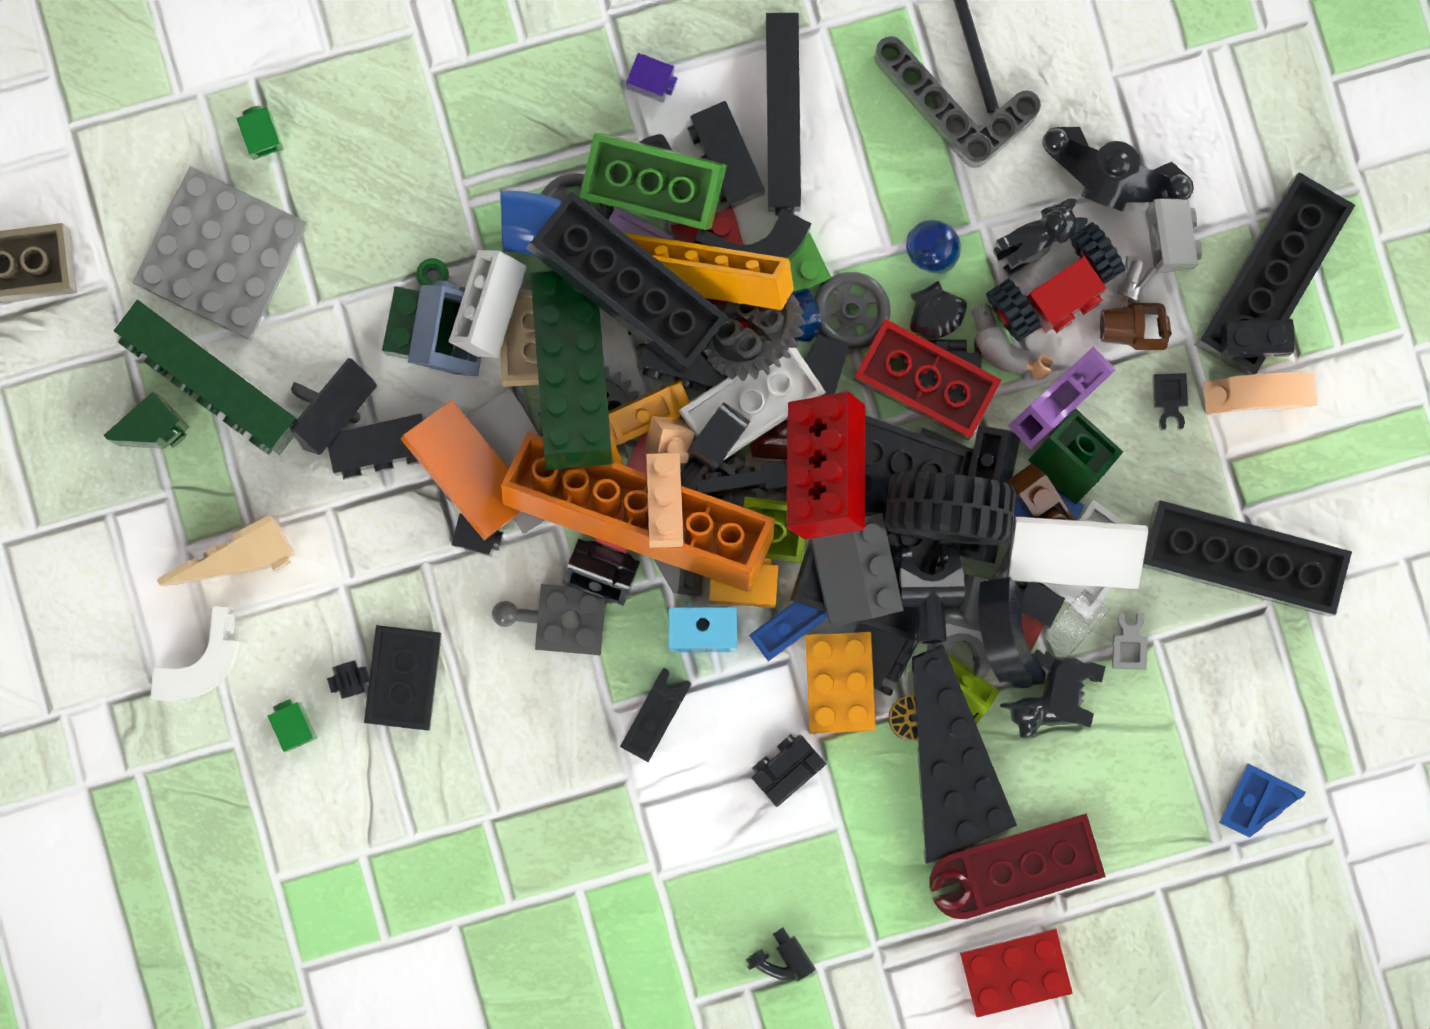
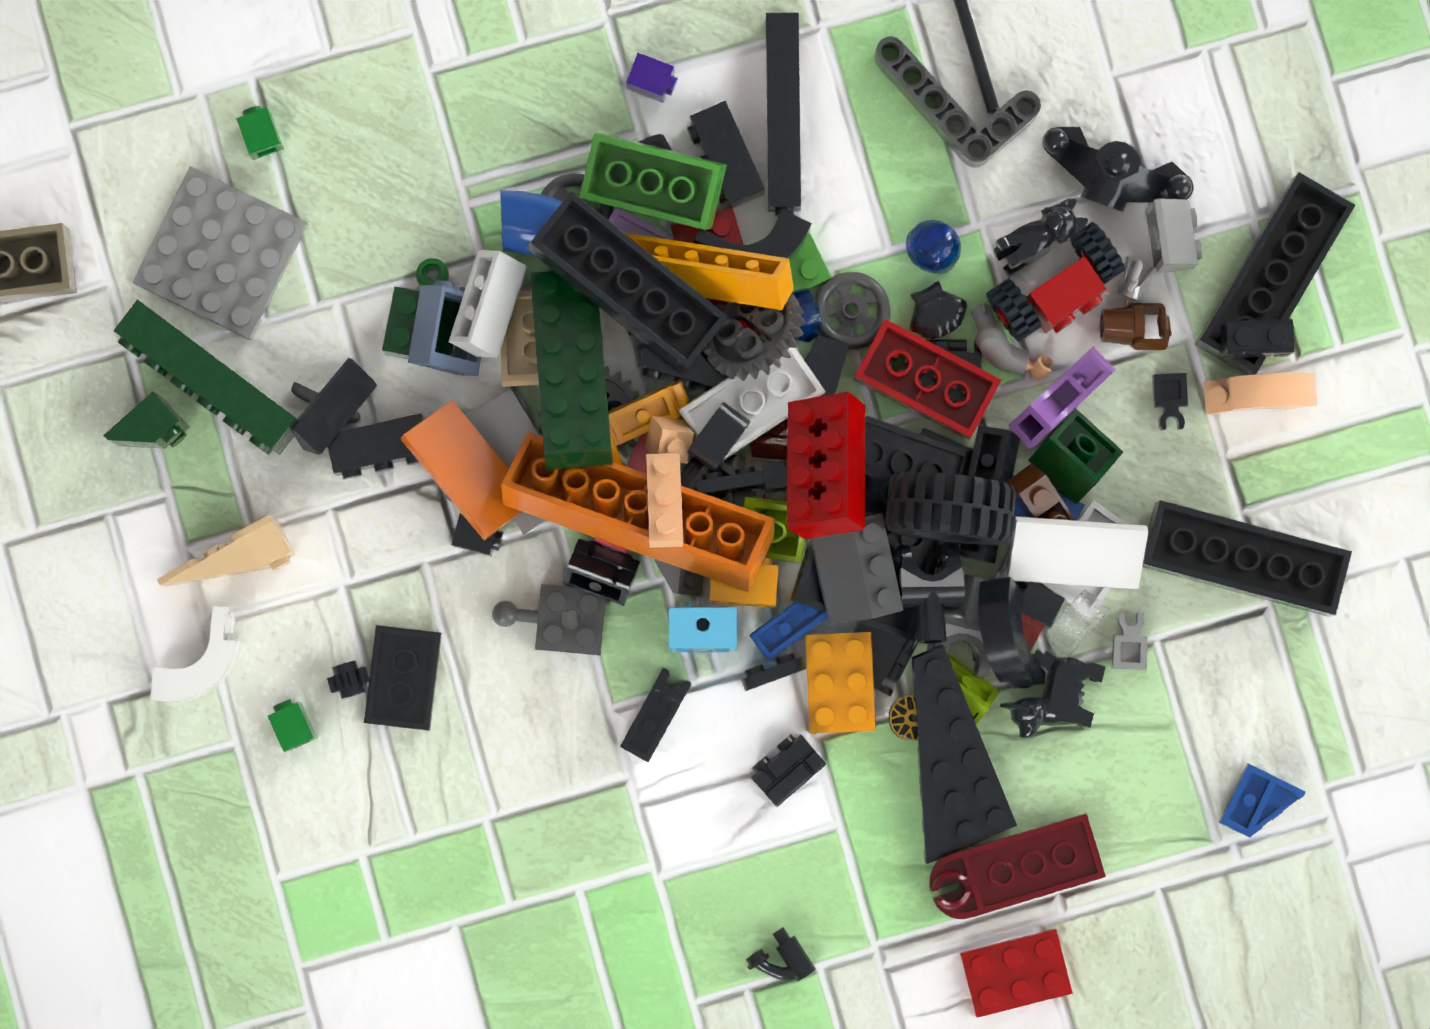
(785, 666): none -> black plate

